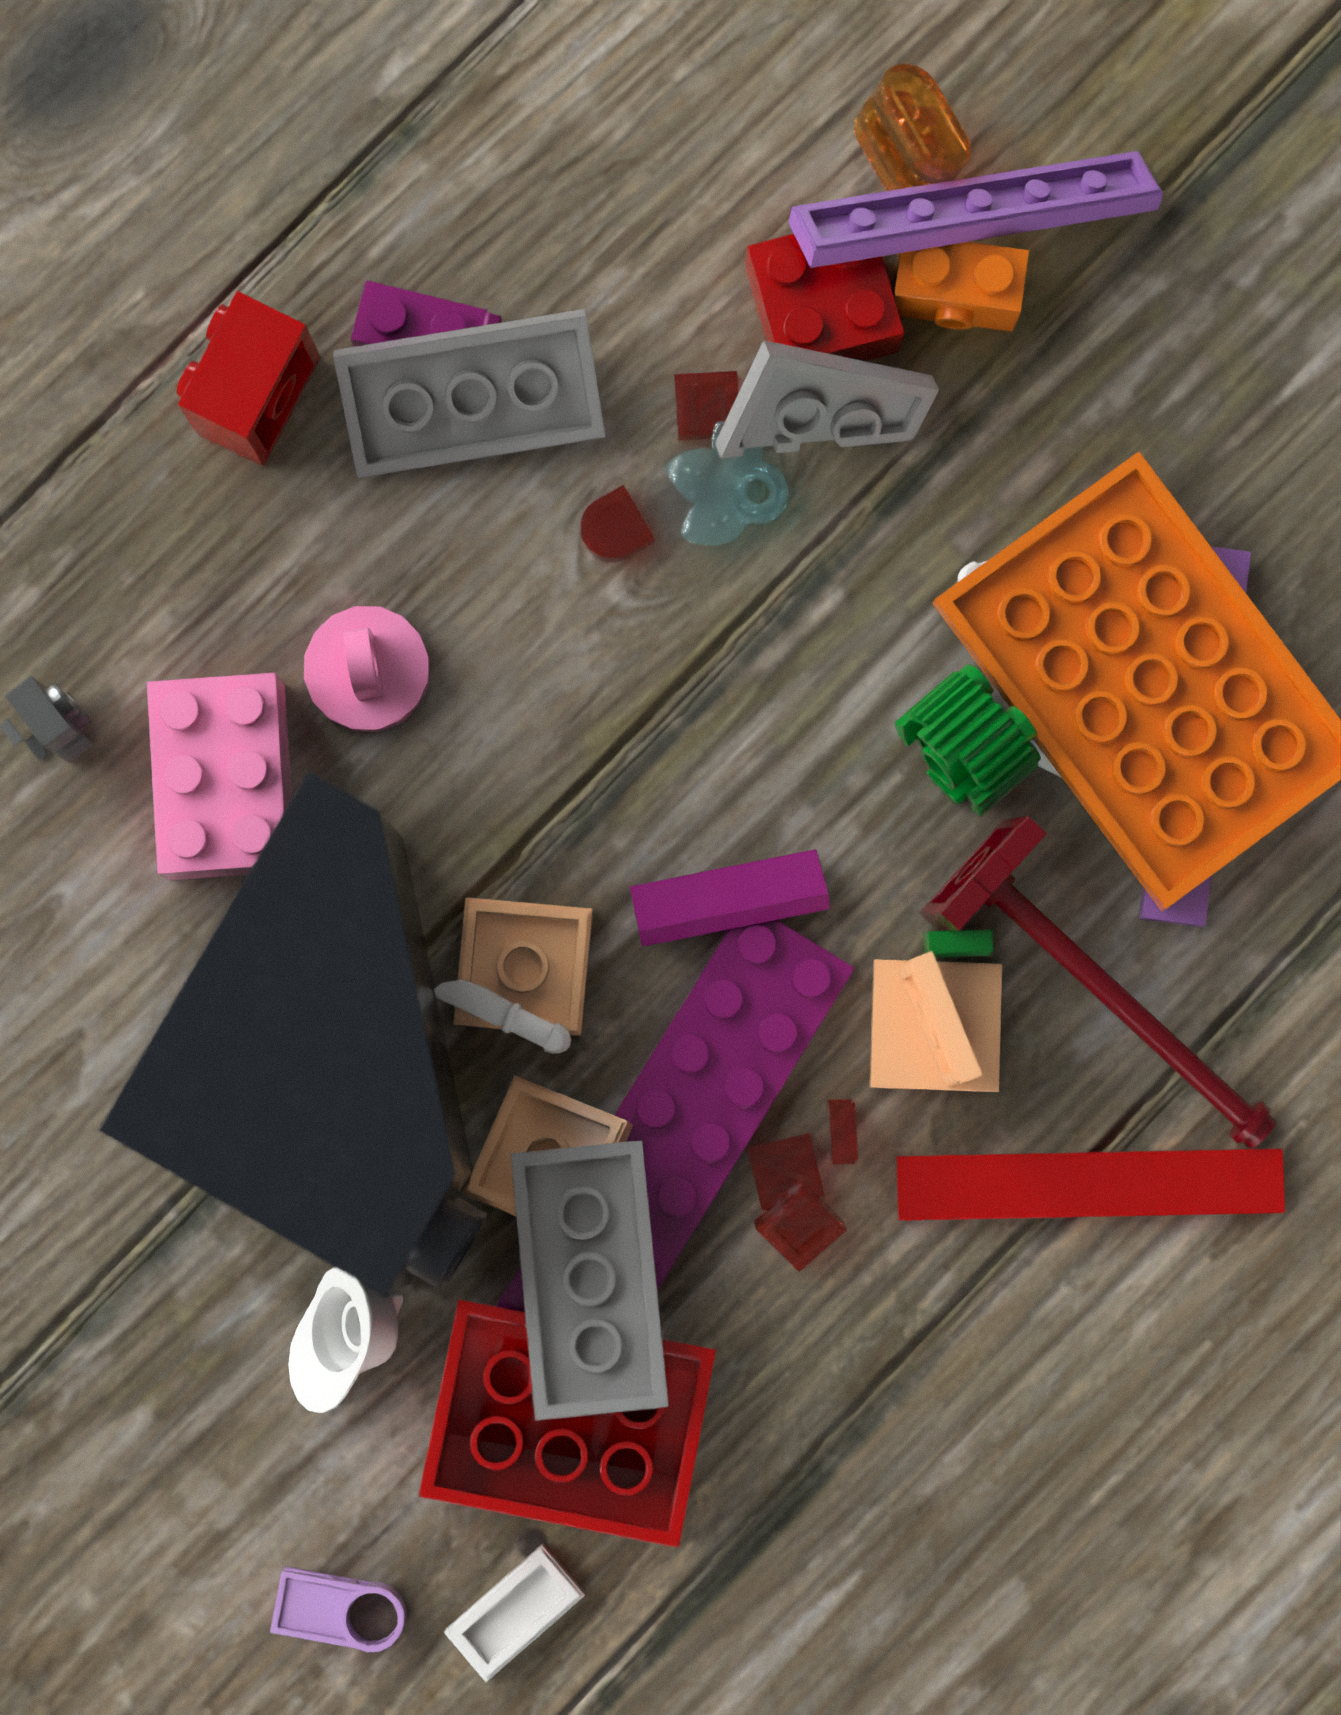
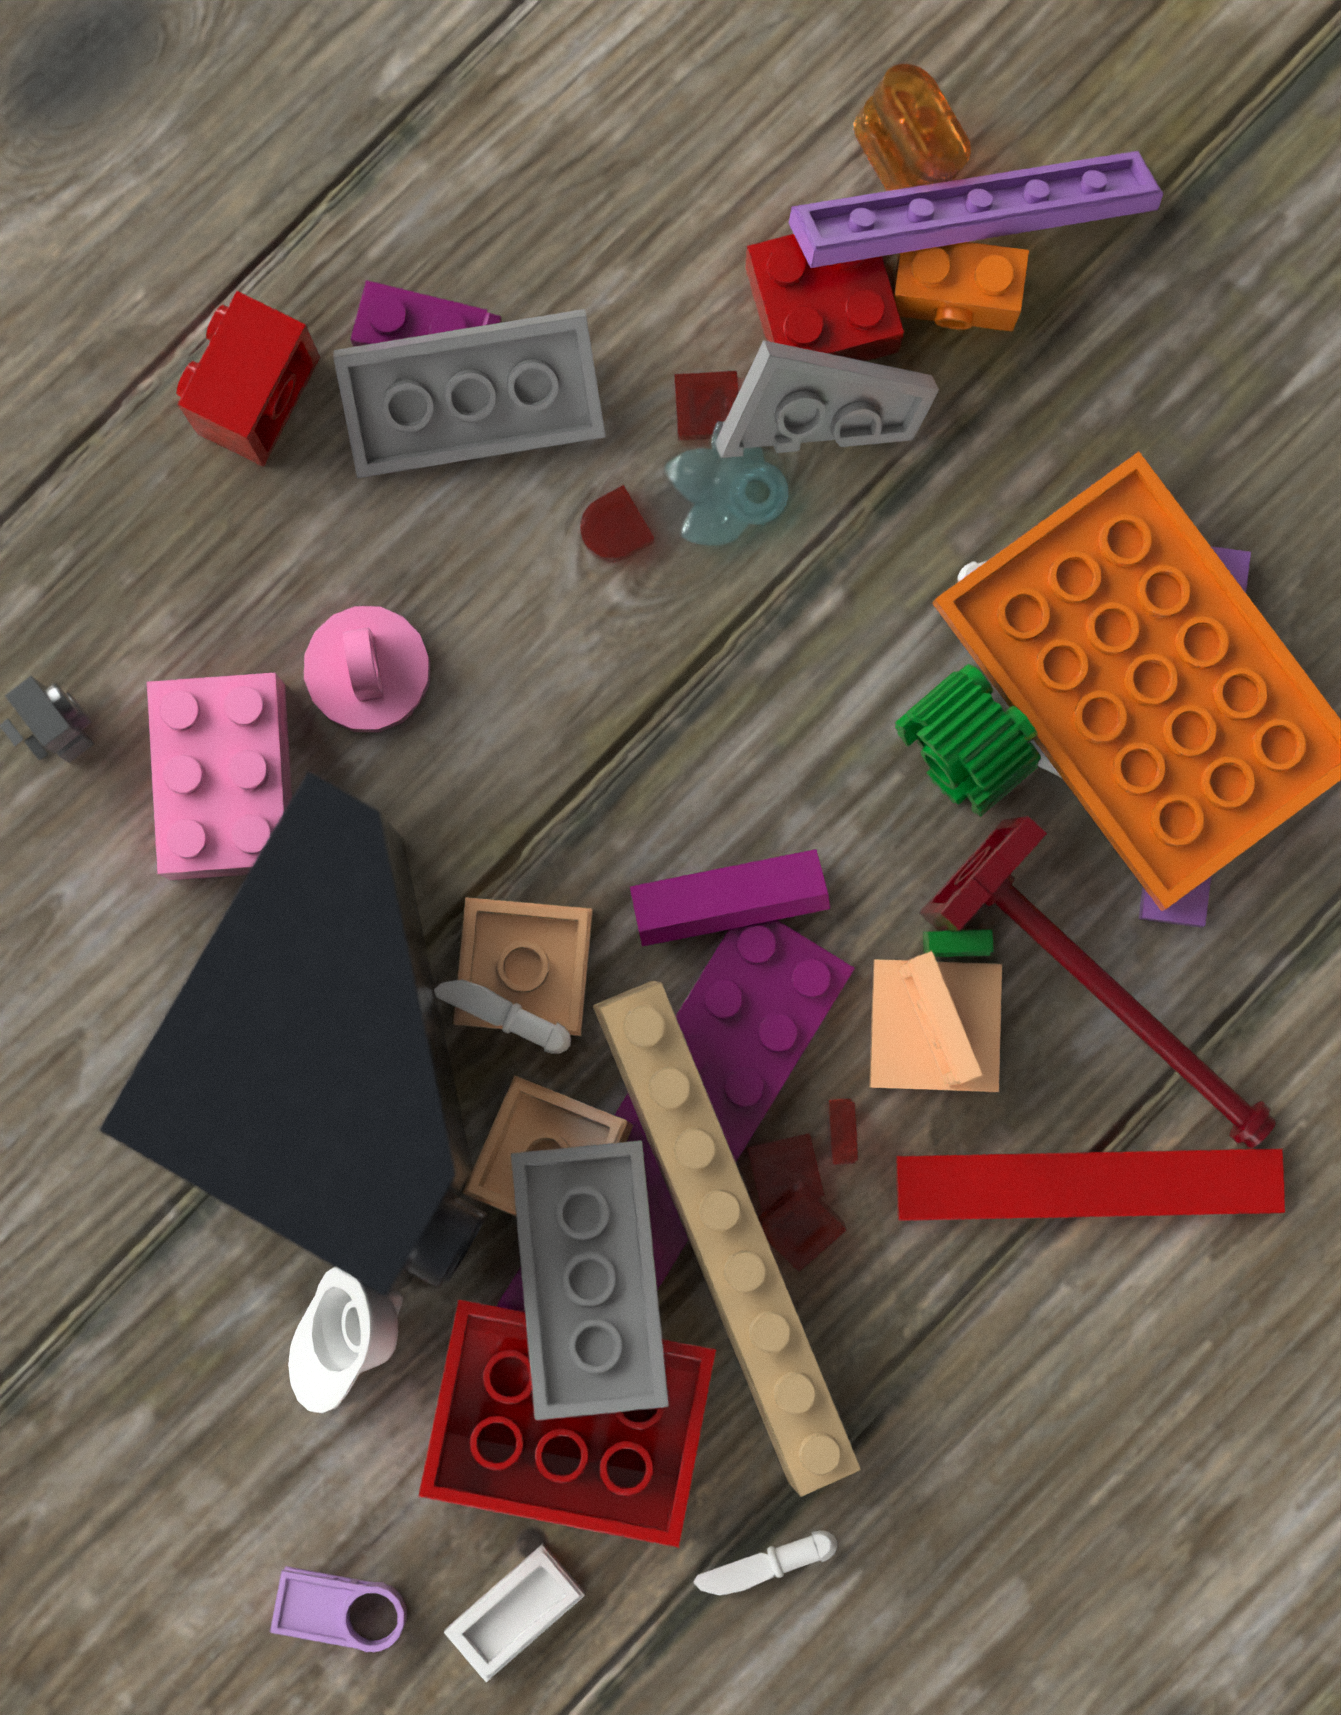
(726, 1237): none -> tan brick
(762, 1567): none -> white piece

